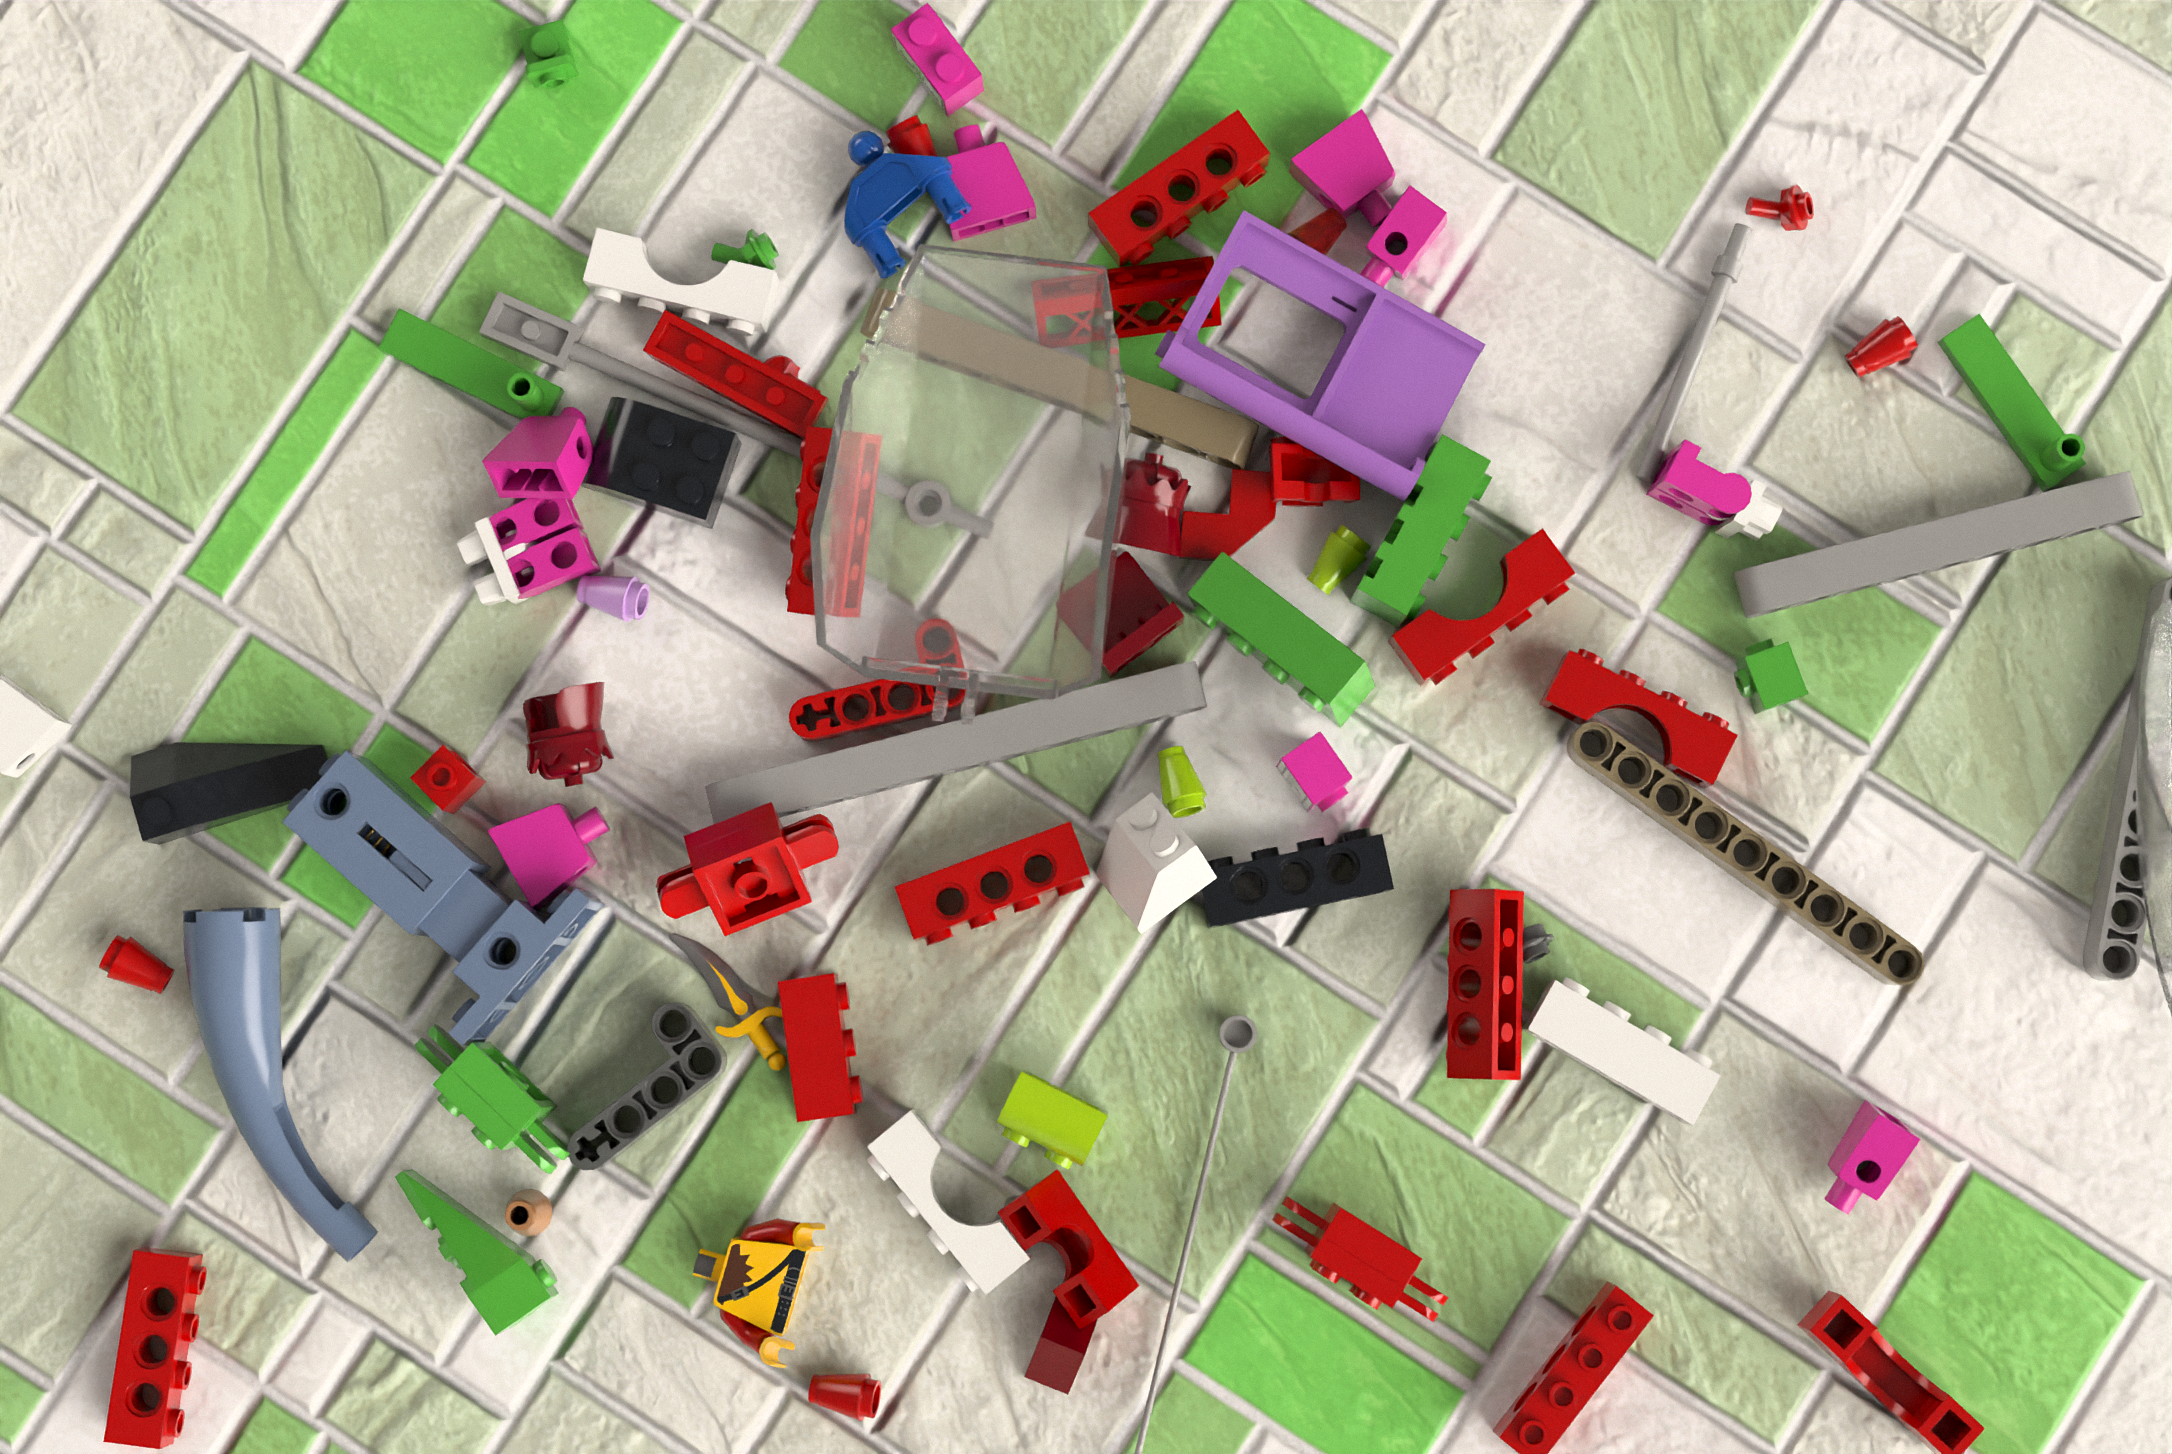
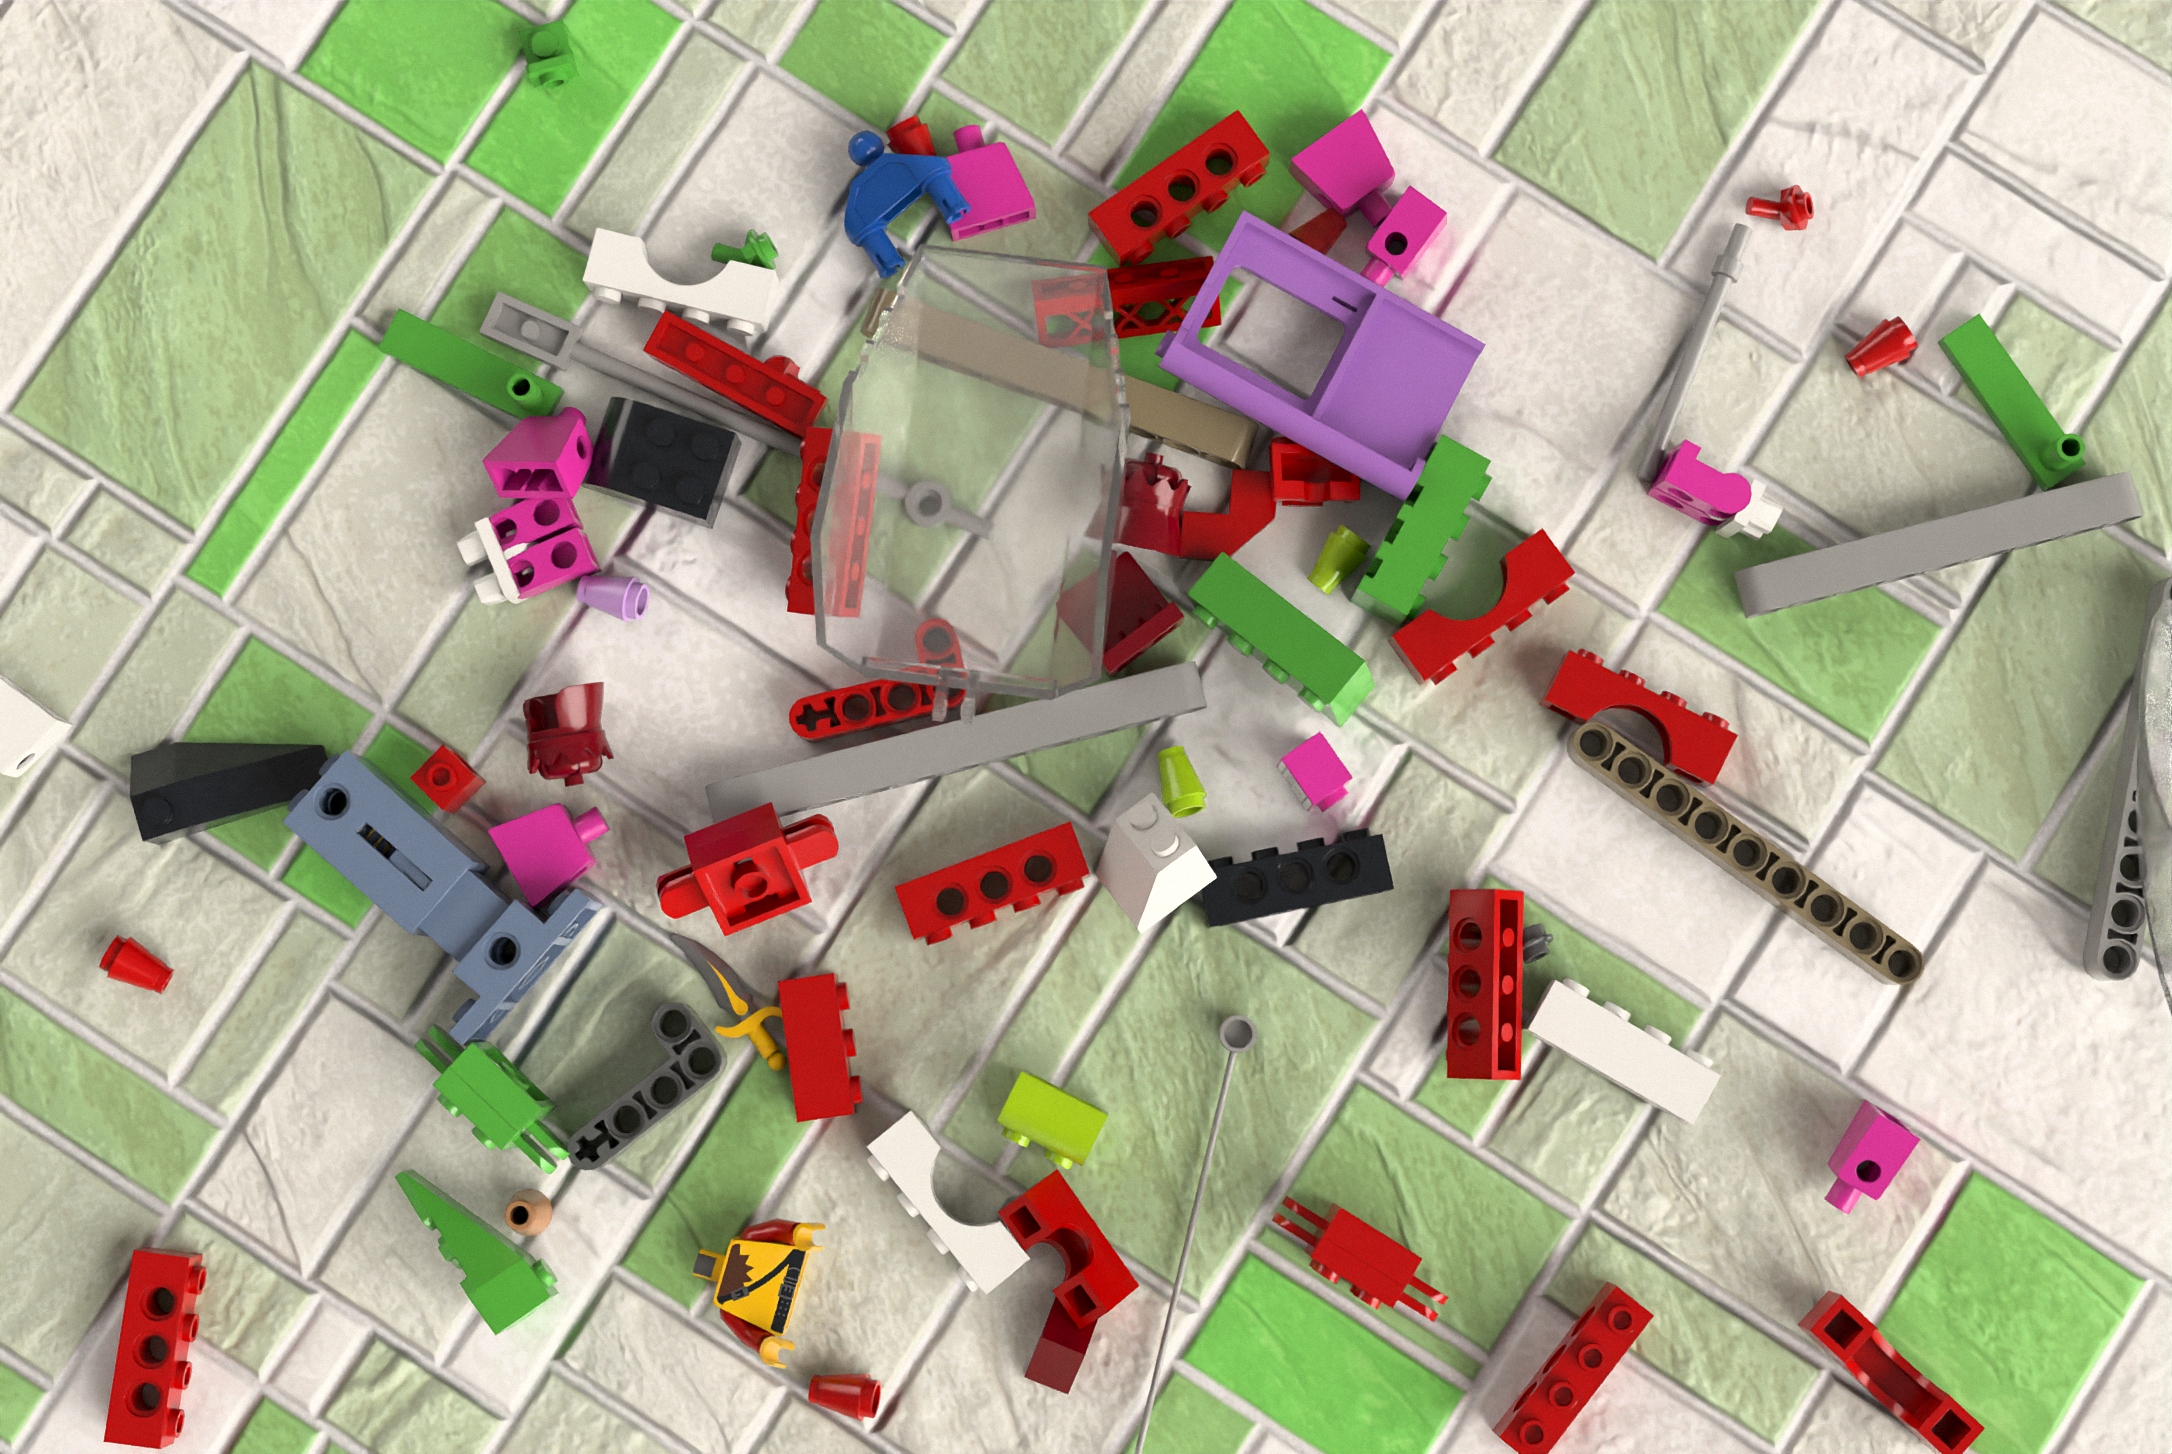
(237, 1006): sand blue brick -> none
(937, 59): dark pink brick -> none
(1769, 676): bright green brick -> none

